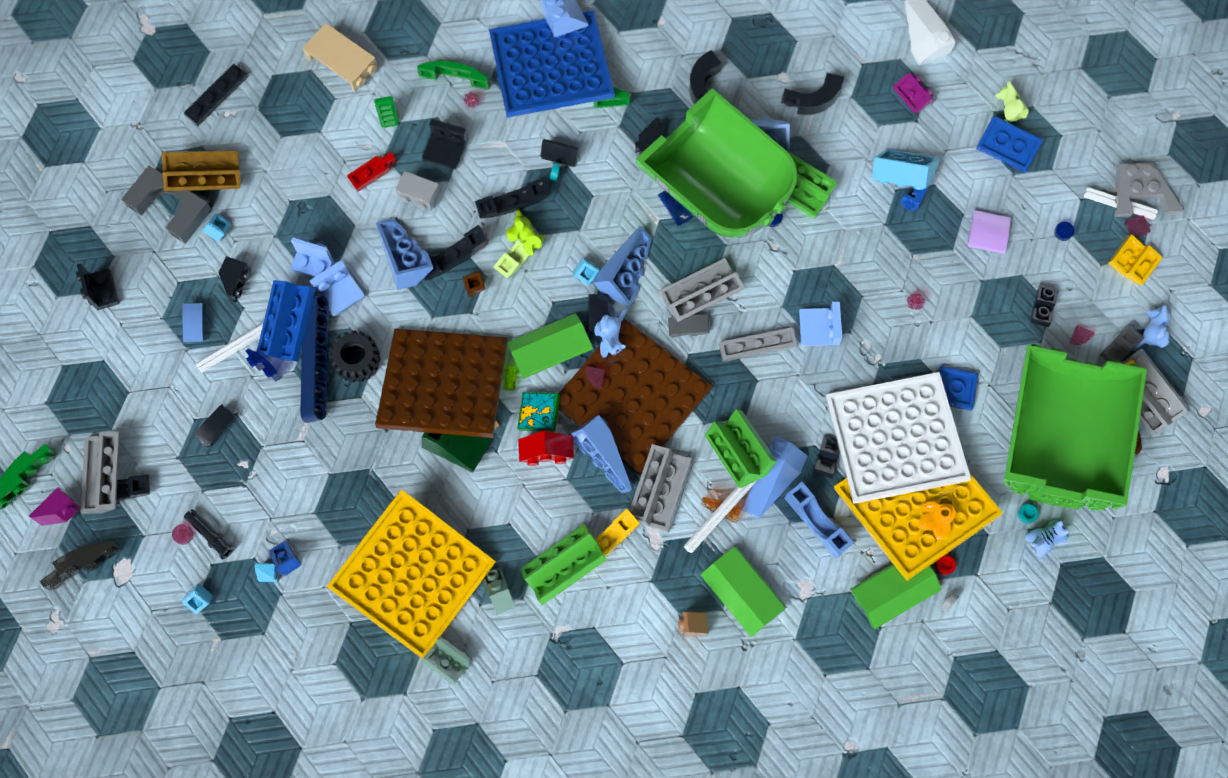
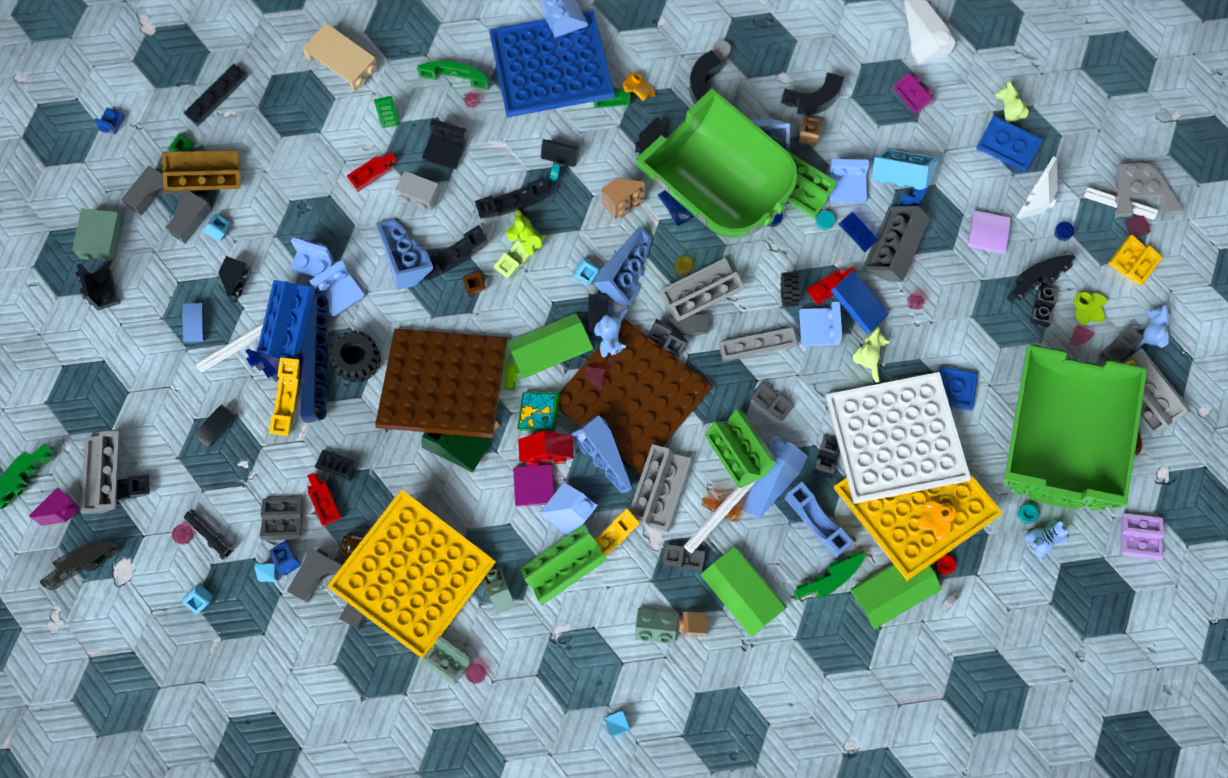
(97, 234): none -> sand green brick
(110, 121): none -> blue bracket
(180, 143): none -> green slope
(281, 518): none -> dark grey slope
(286, 397): none -> yellow slope
(312, 571): none -> dark grey arch
(322, 501): none -> red hinge
(351, 541): none -> dark brown head
(352, 465): none -> black slope
(475, 673): none -> clear pink tile
(533, 485): none -> magenta tile
(568, 509): none -> light blue slope
(616, 724): none -> medium azure slope
(622, 195): none -> medium nougat slope
(635, 83): none -> light orange plate
(656, 626): none -> sand green bracket
(670, 338): none -> black slope
(679, 557): none -> dark grey slope
(683, 266): none -> clear yellow tile
(721, 49): none -> light grey tile
(771, 402): none -> dark grey slope
(790, 289): none -> black tyre
(810, 131): none -> medium nougat slope
(822, 290): none -> red hinge
(825, 220): none -> teal tile
(837, 574): none -> green slope
(850, 178): none -> light blue bracket
(858, 231): none -> clear blue slope
(860, 302): none -> blue tile
(869, 353): none -> yellowish green animal
(896, 243): none -> dark grey slope
(1041, 273): none -> black slope
(1042, 192): none -> white wedge
(1091, 309): none -> lime plate
(1142, 536): none -> lavender slope

